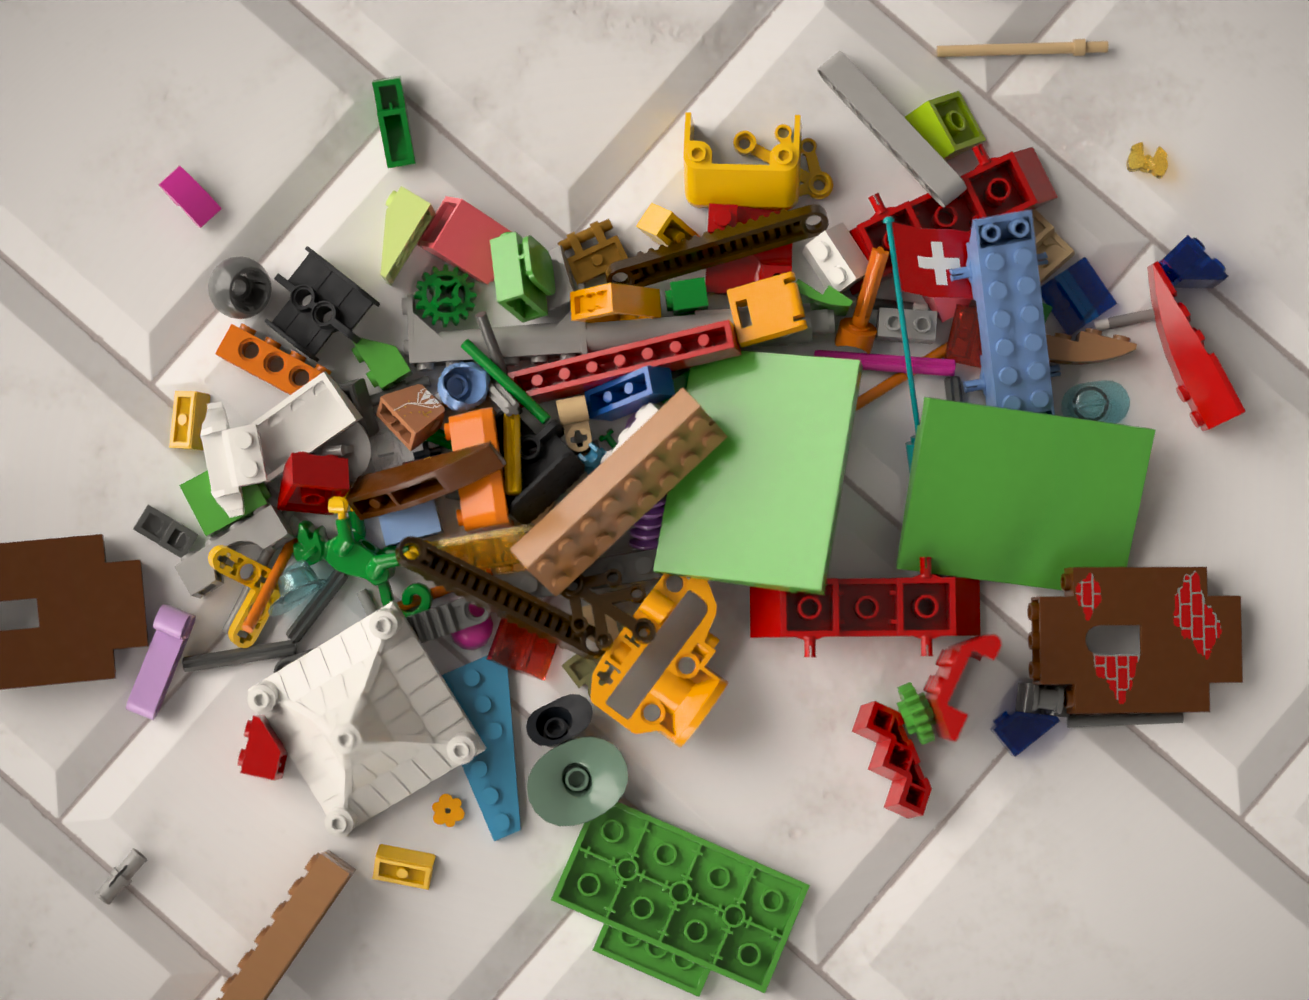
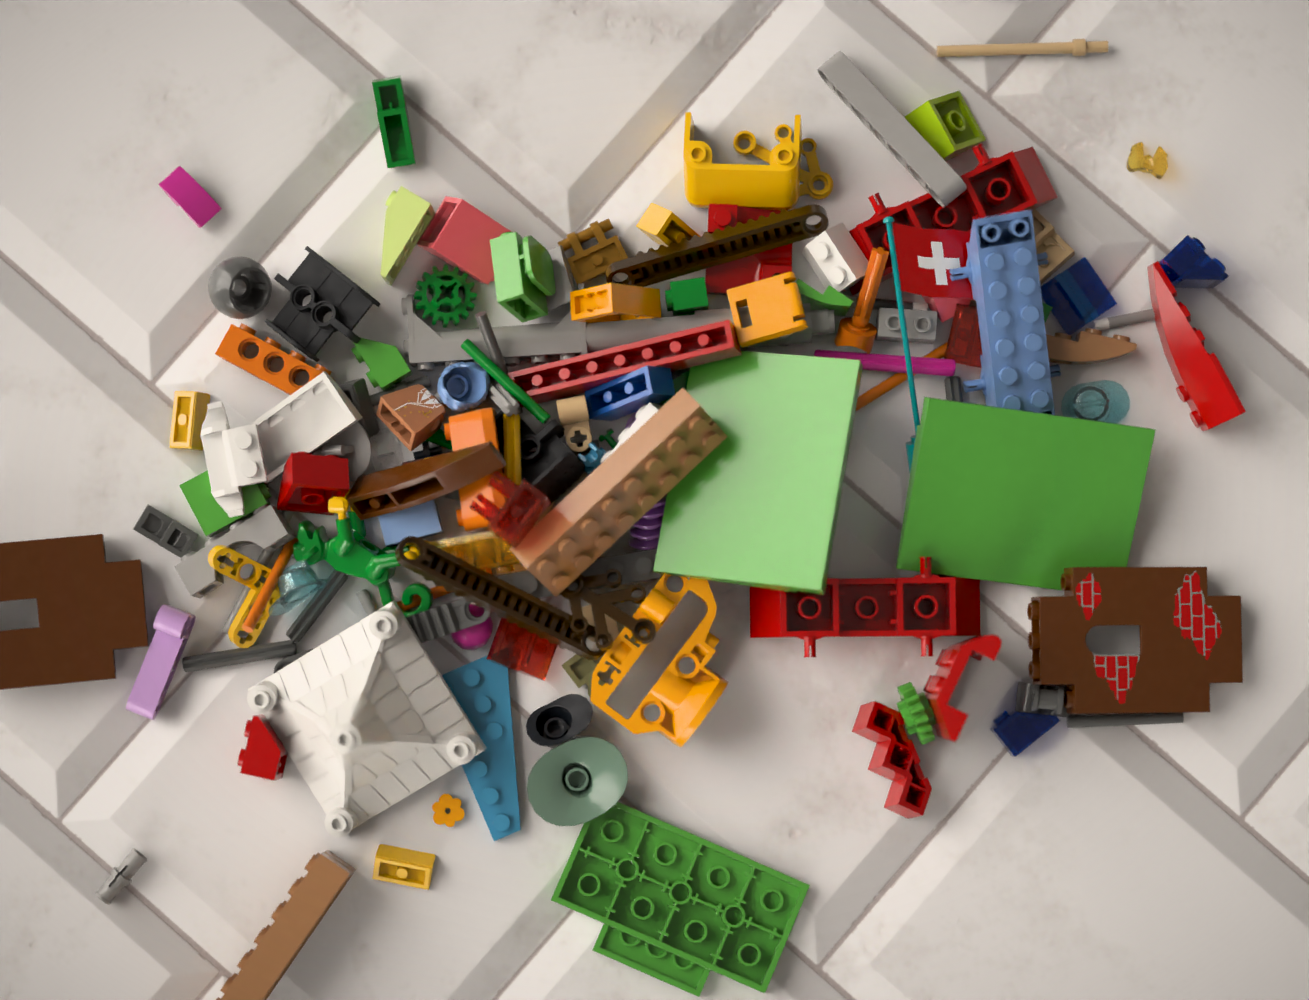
(519, 512): none -> clear red brick

